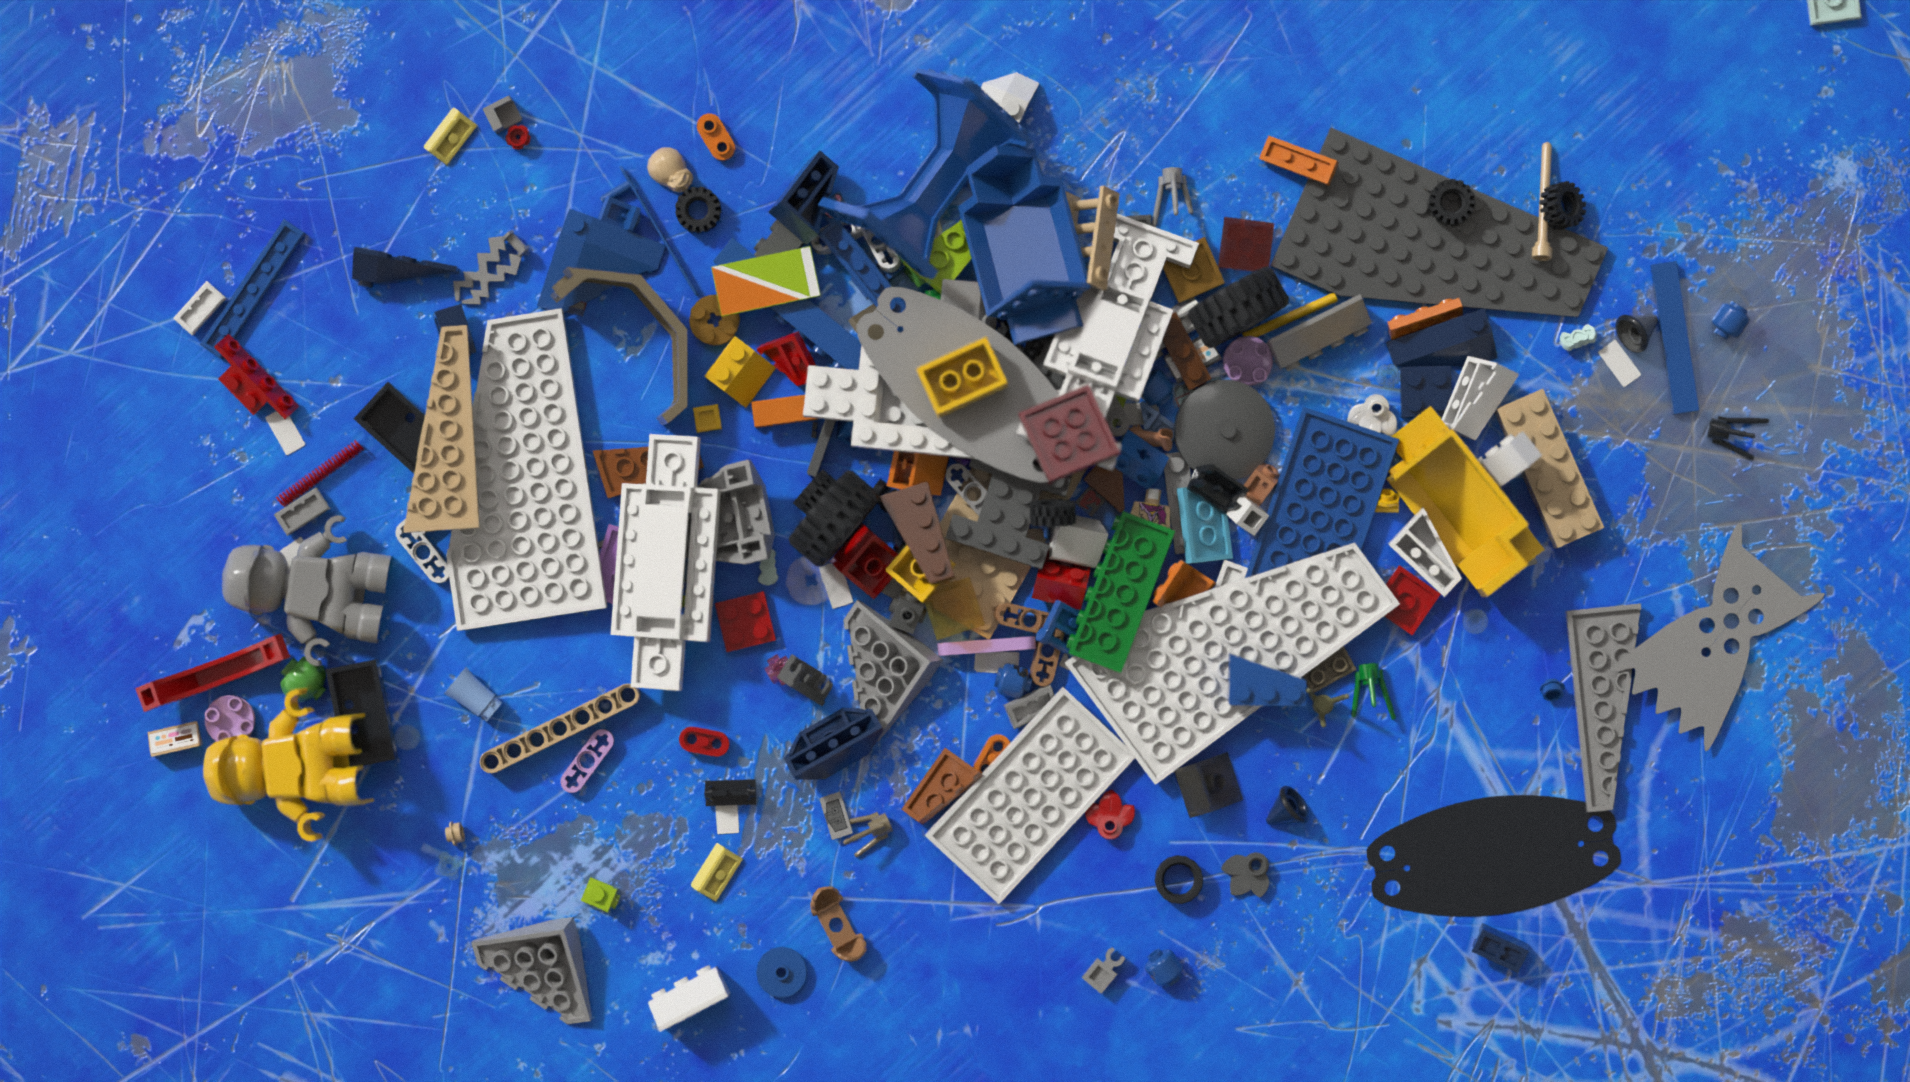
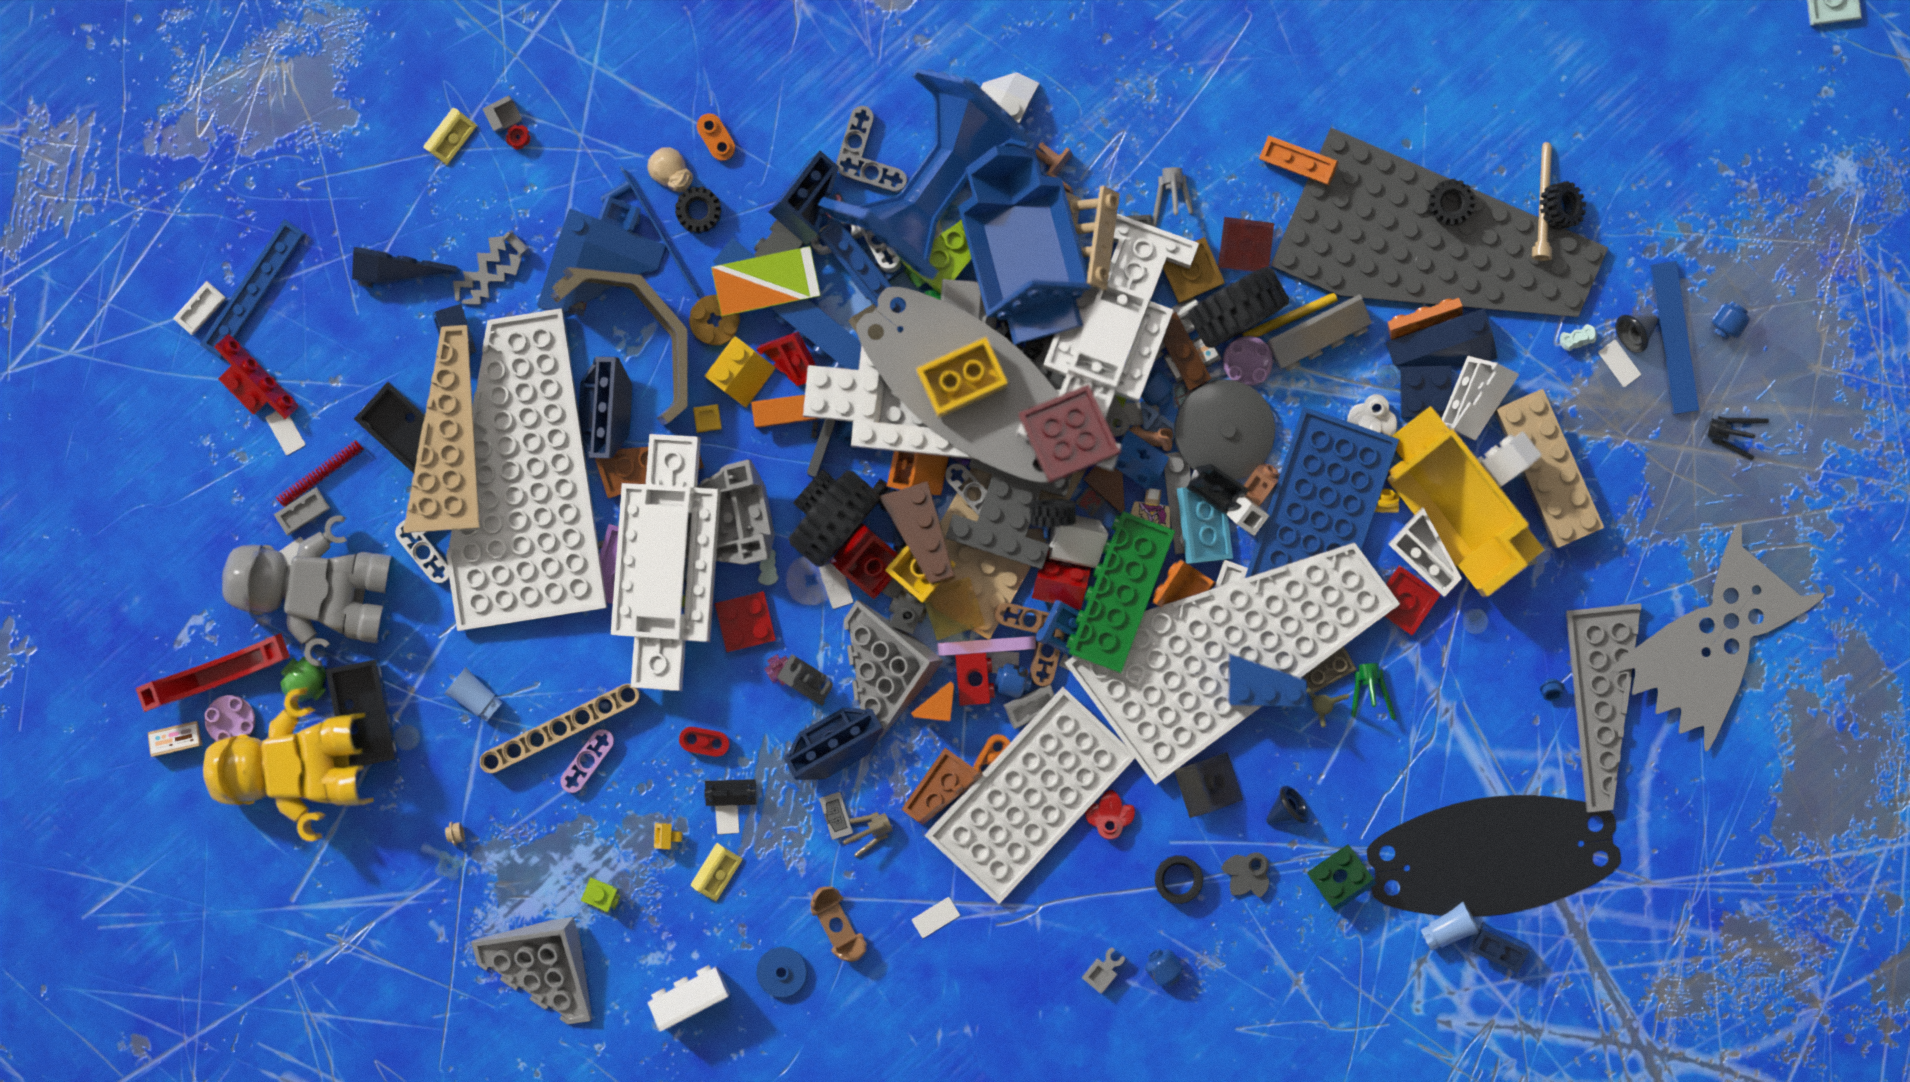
(605, 407): none -> dark blue wedge
(664, 836): none -> yellow tile
(855, 155): none -> light grey beam
(935, 917): none -> white sticker
(938, 706): none -> orange slope
(974, 694): none -> red brick
(1054, 161): none -> nougat bracket
(1341, 893): none -> dark green piece
(1450, 927): none -> light blue plant

